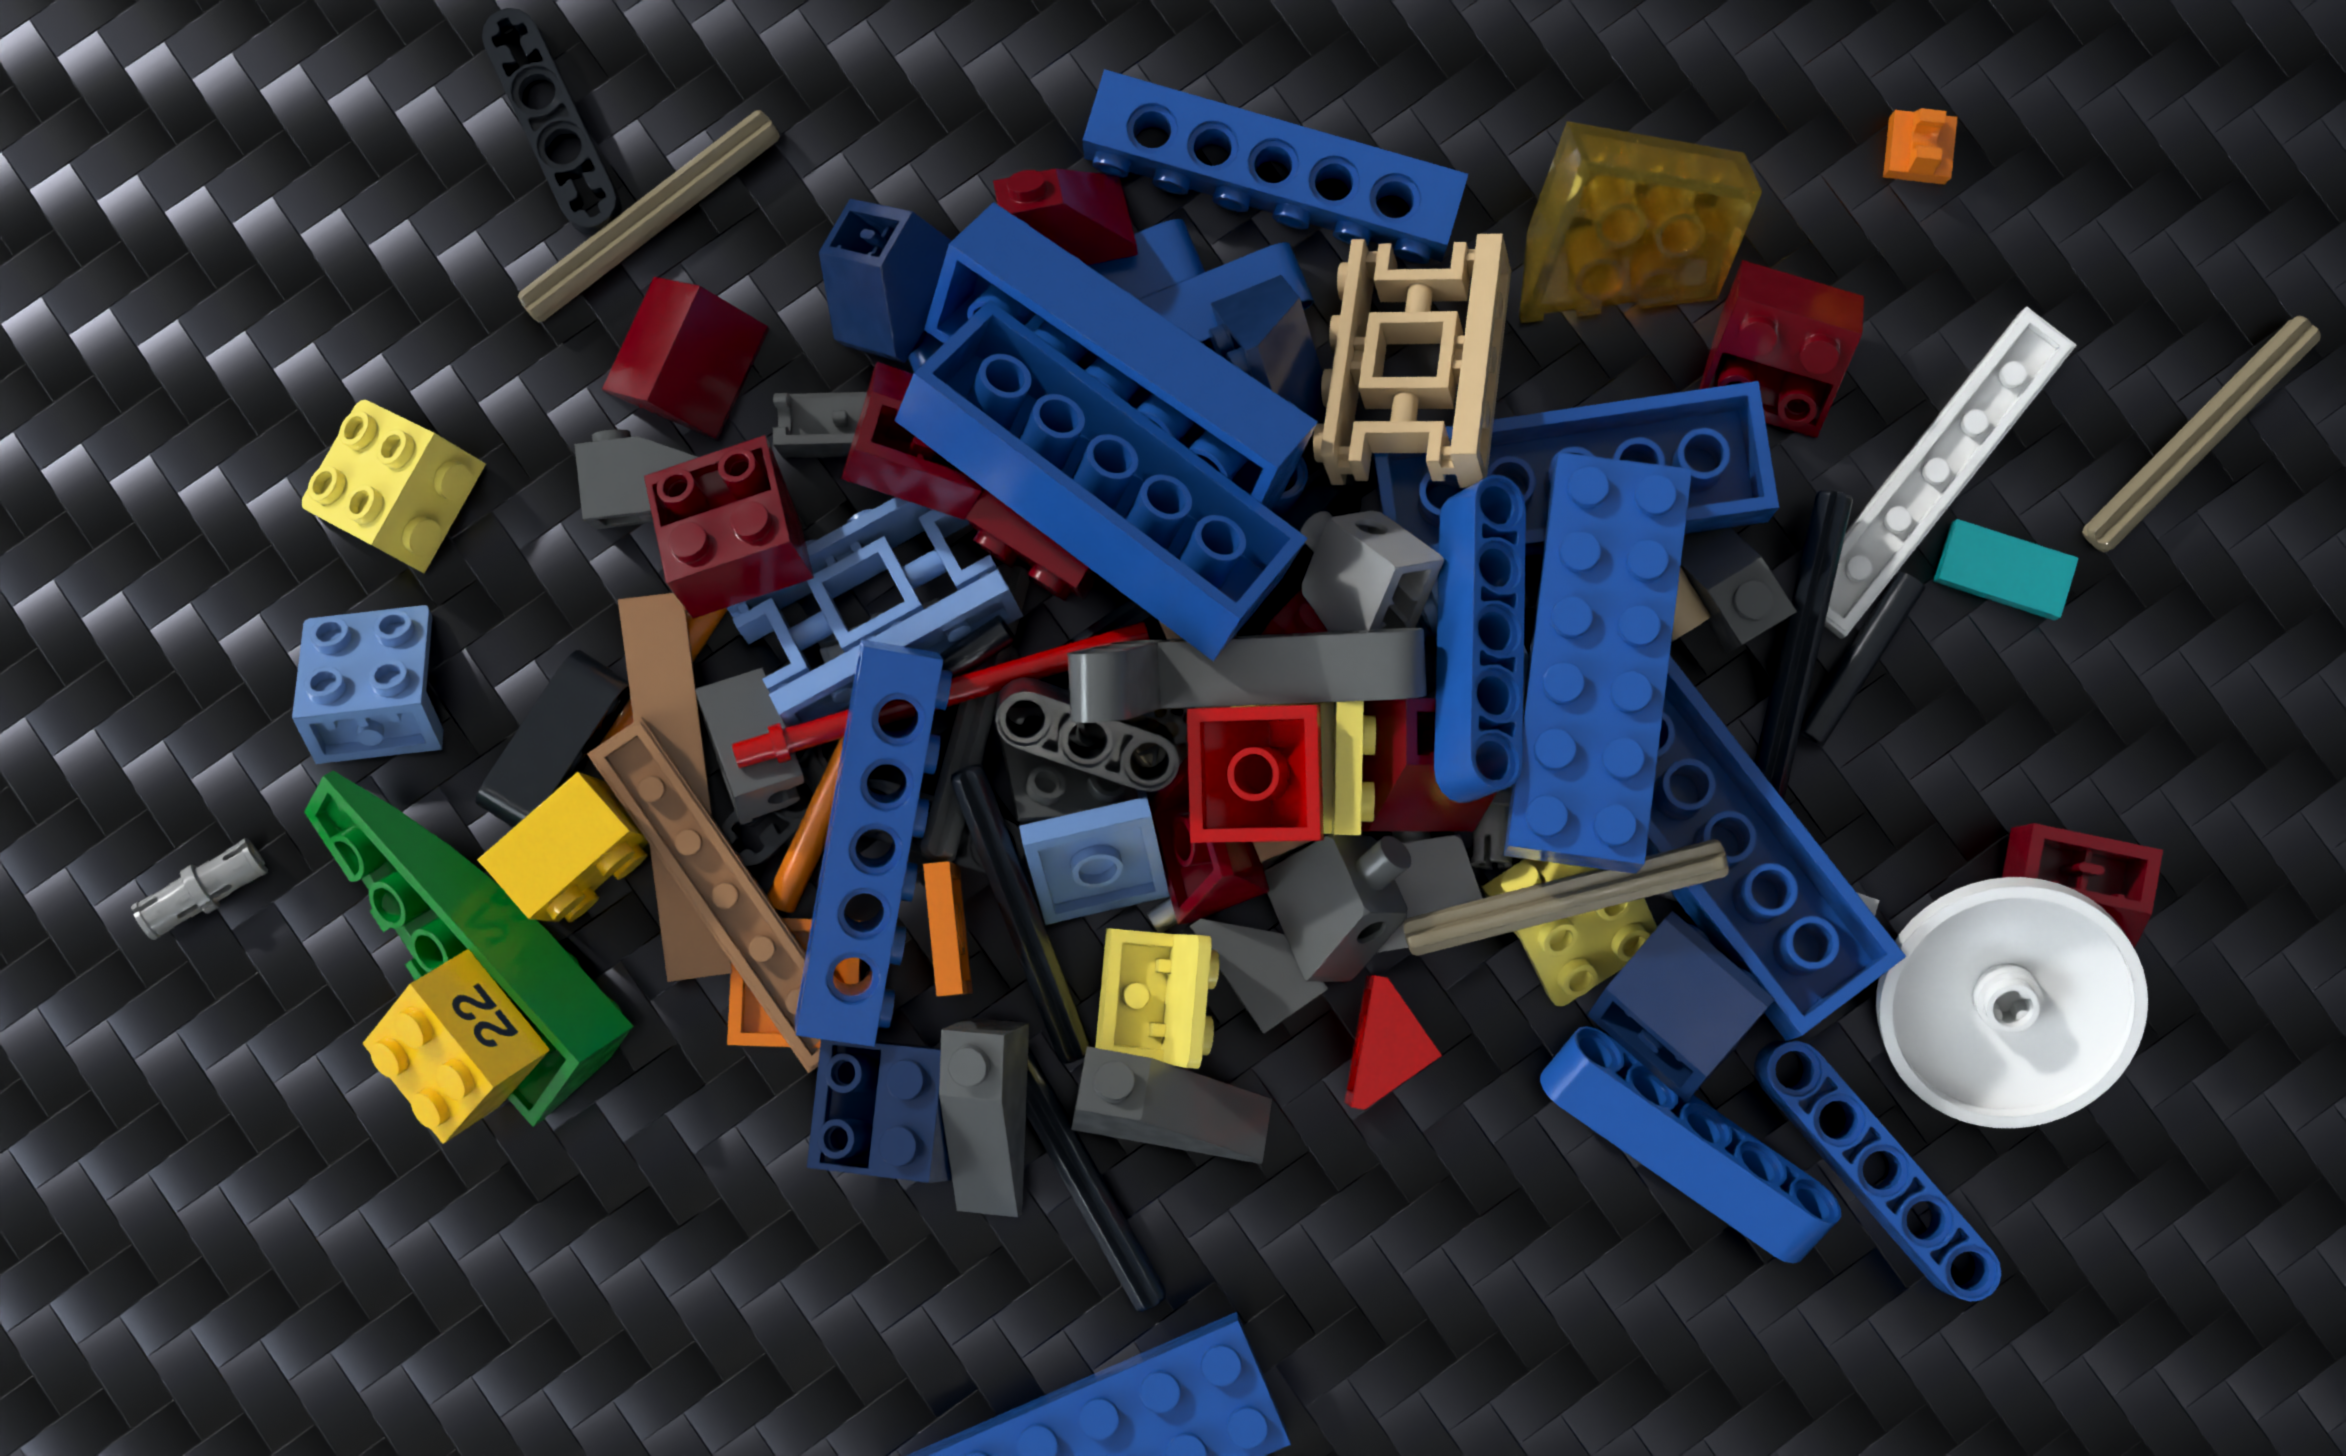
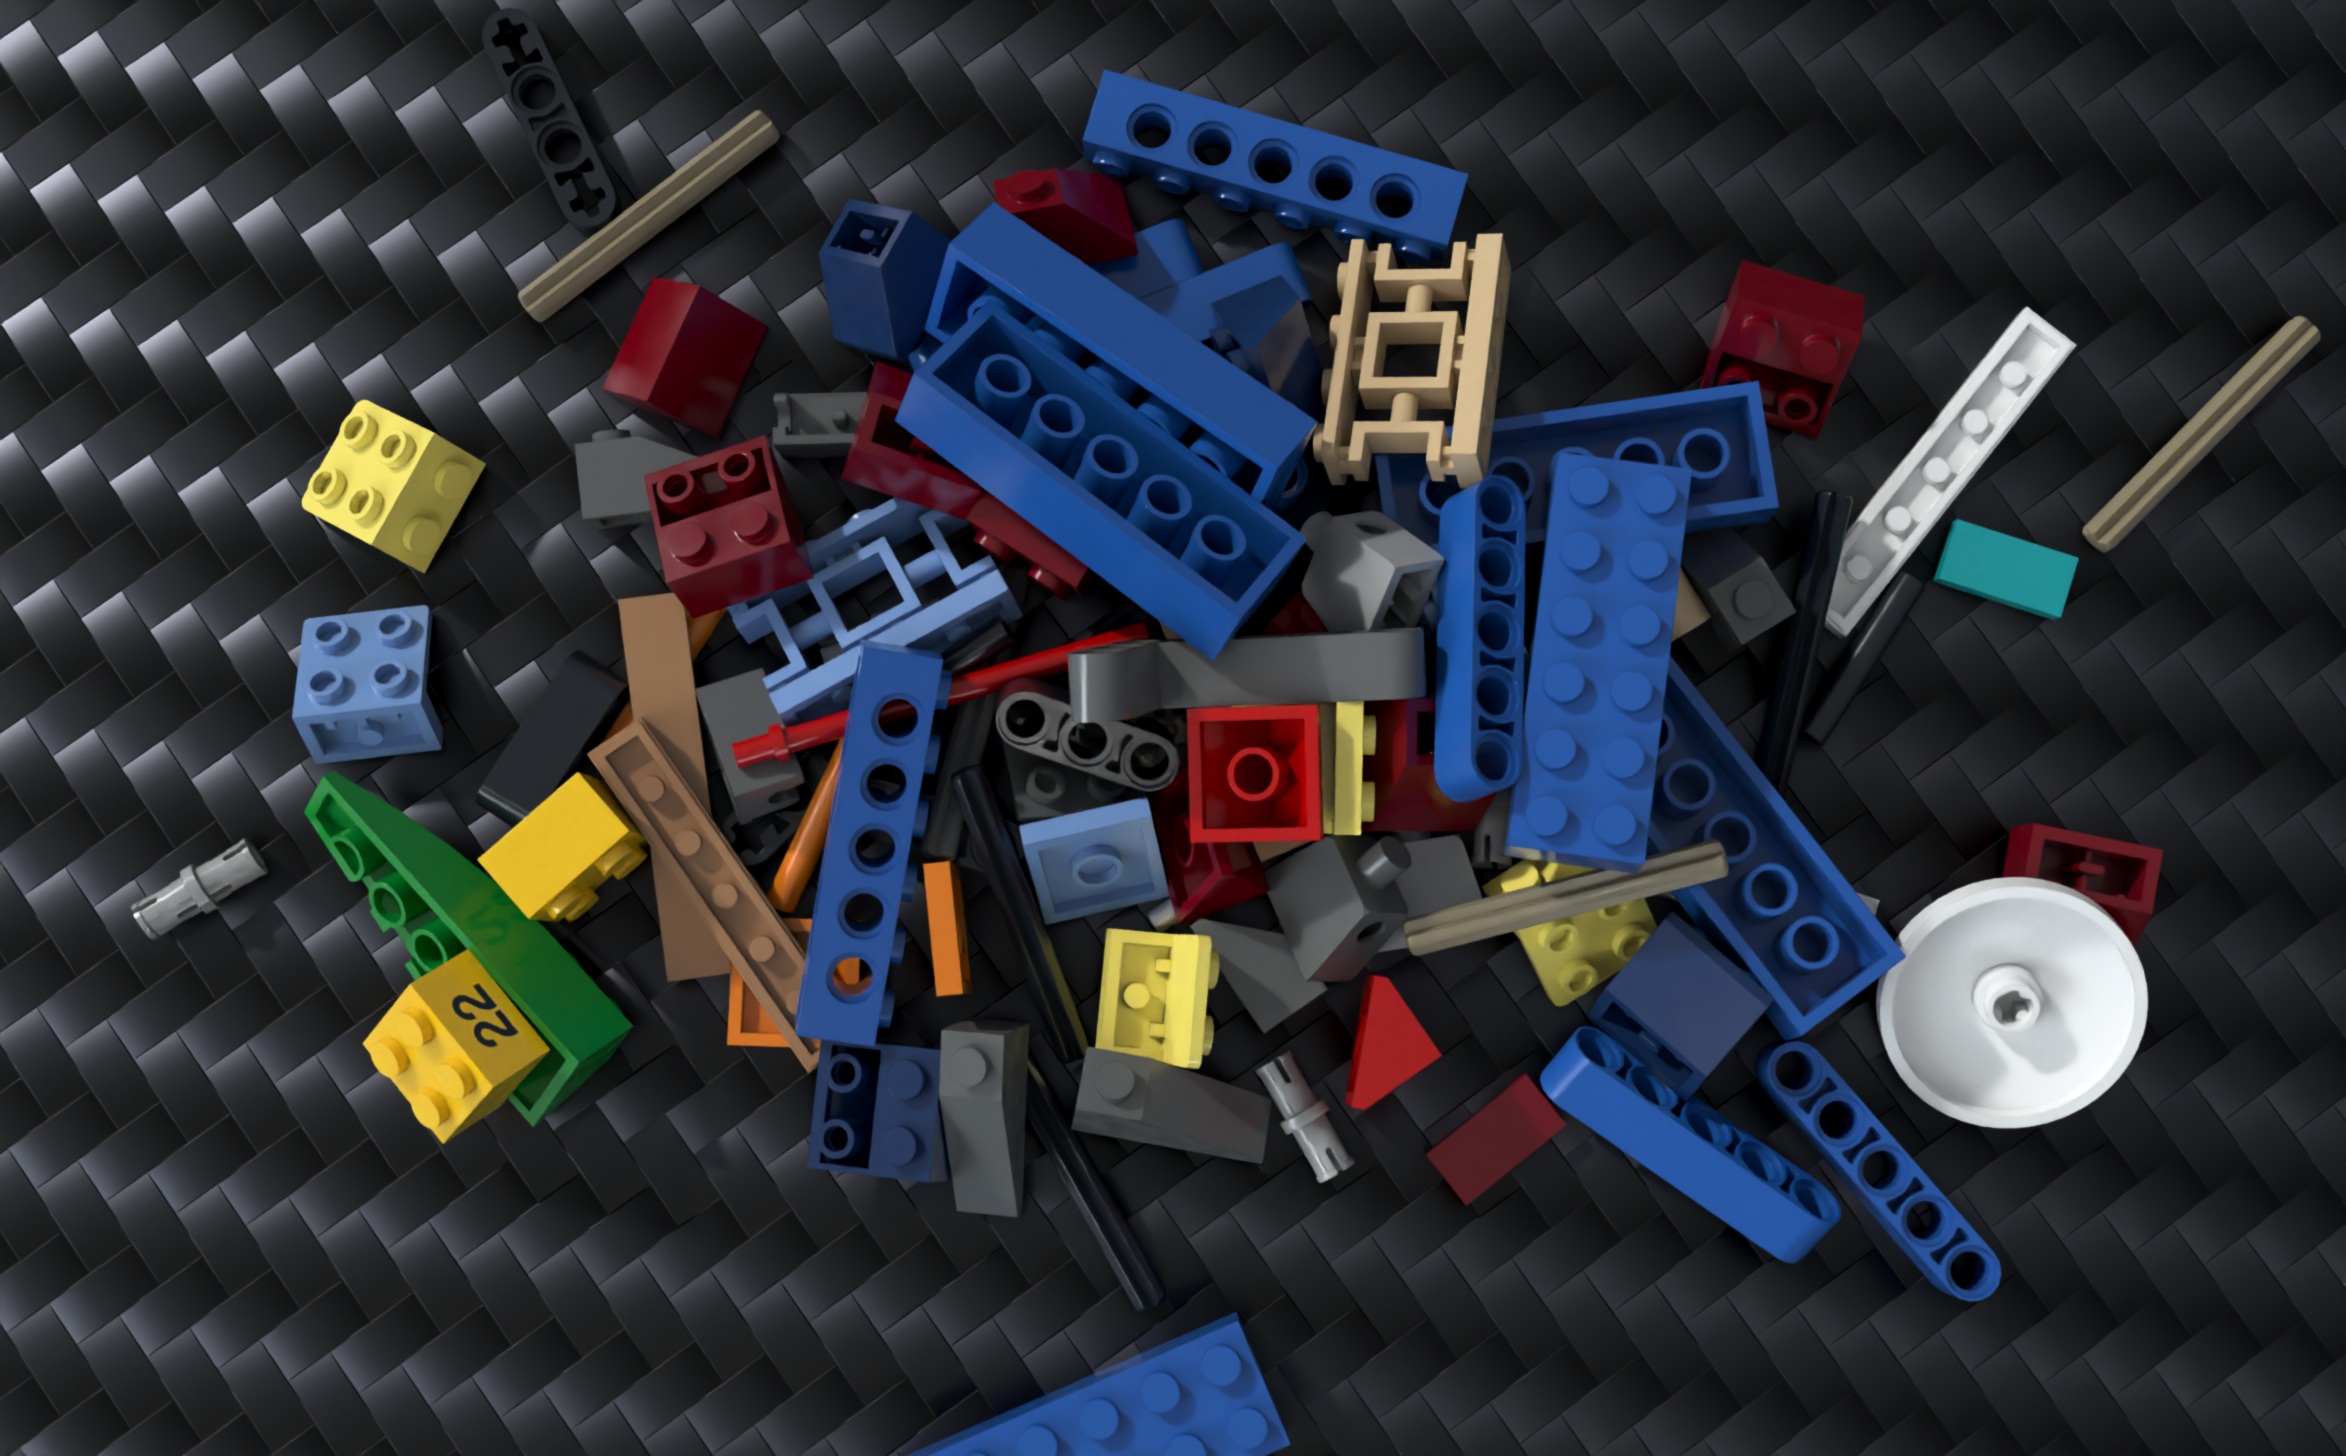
(1304, 1116): none -> light grey pin
(1495, 1139): none -> dark red tile
(1634, 223): clear yellow wedge -> none
(1920, 146): orange tile -> none

